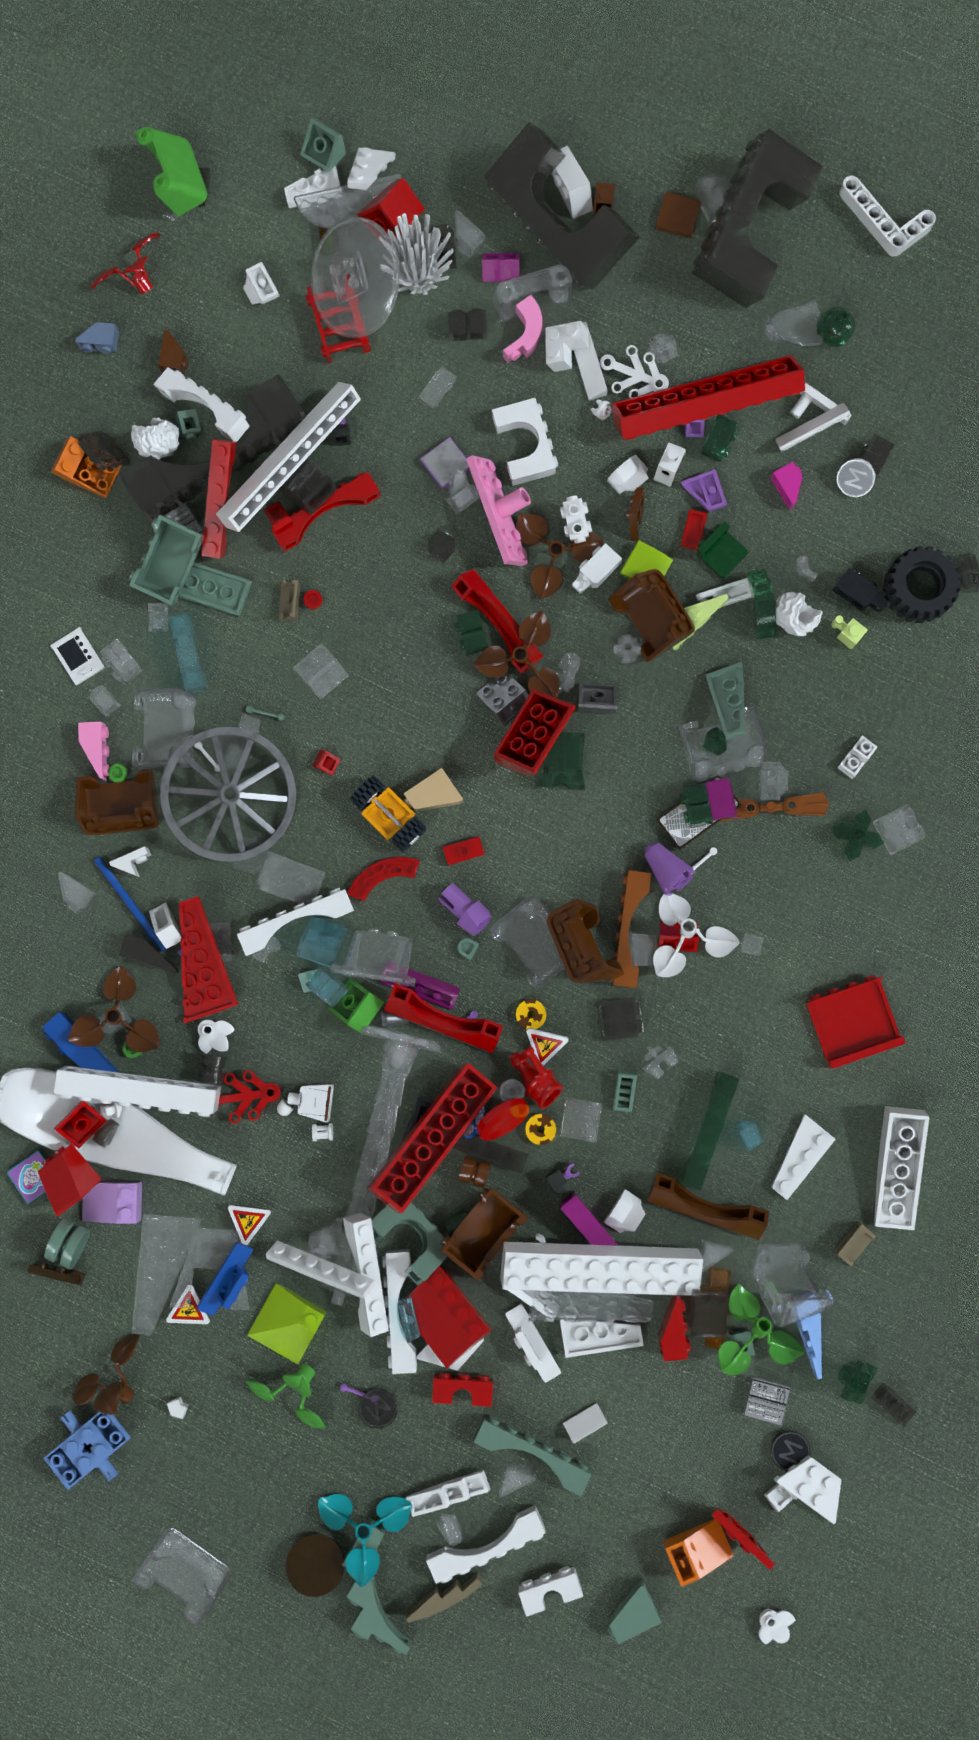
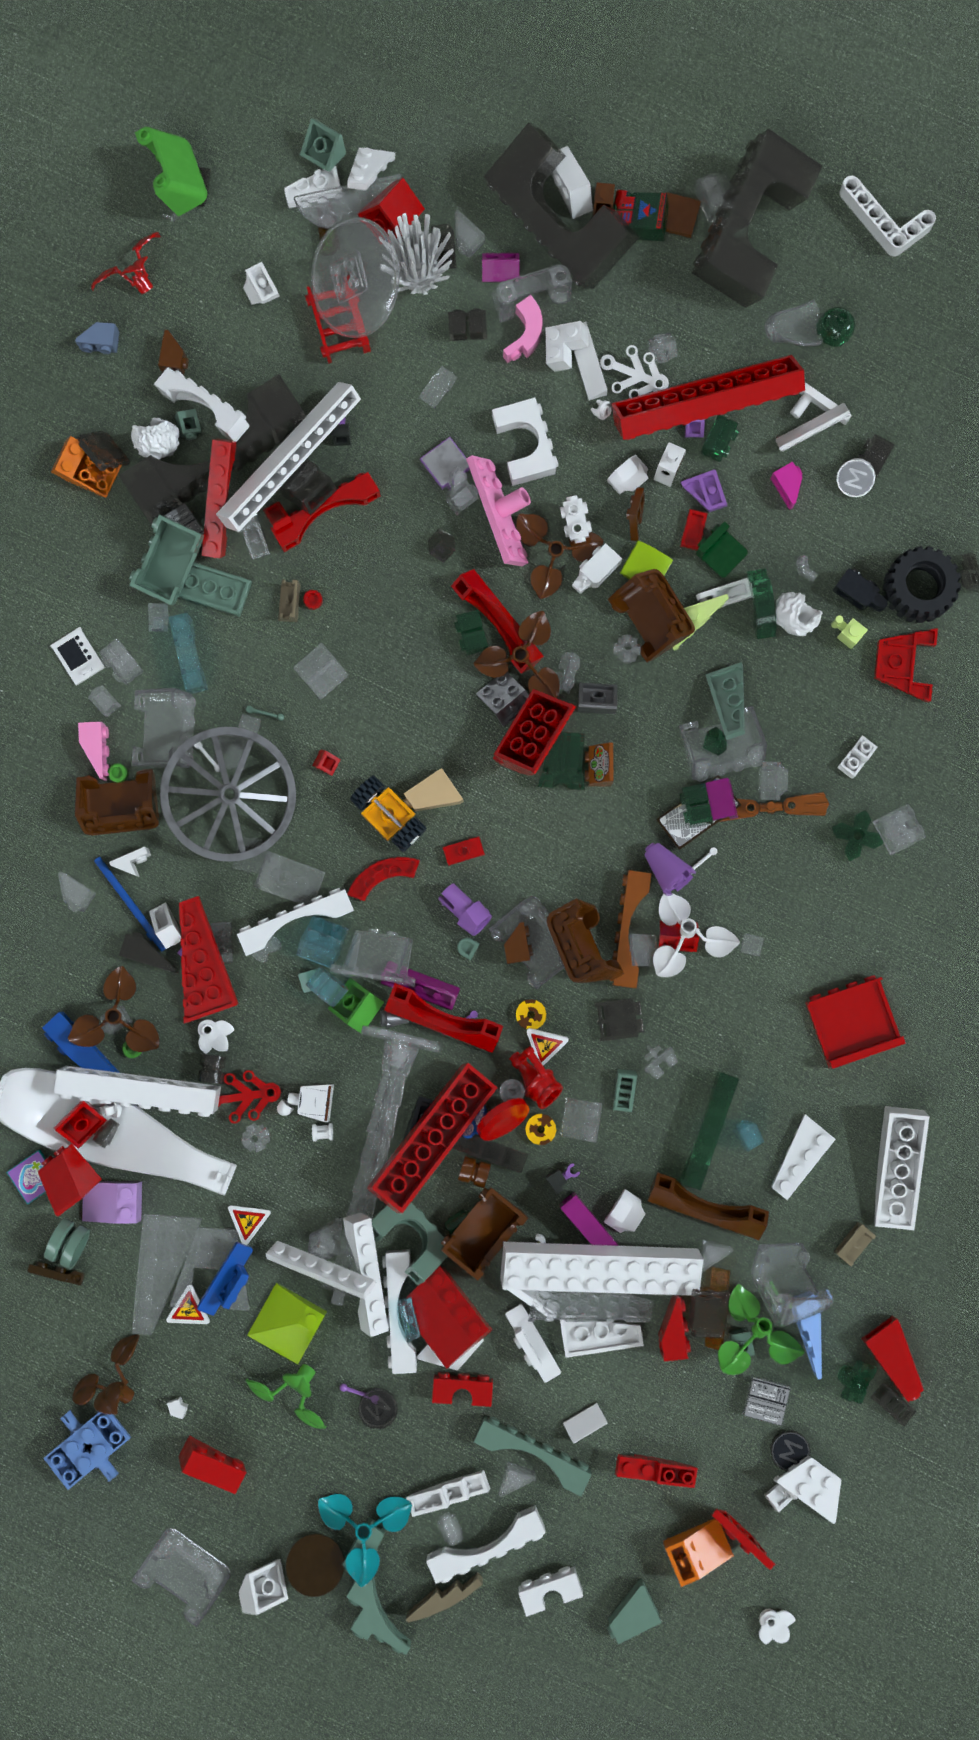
(211, 1465): none -> red wedge
(255, 538): none -> clear slope
(263, 1137): none -> clear brick
(263, 1588): none -> white slope
(517, 947): none -> reddish brown slope
(600, 765): none -> slope
(644, 213): none -> clear green piece
(656, 1469): none -> red slope
(893, 1354): none -> red slope
(897, 659): none -> red wing

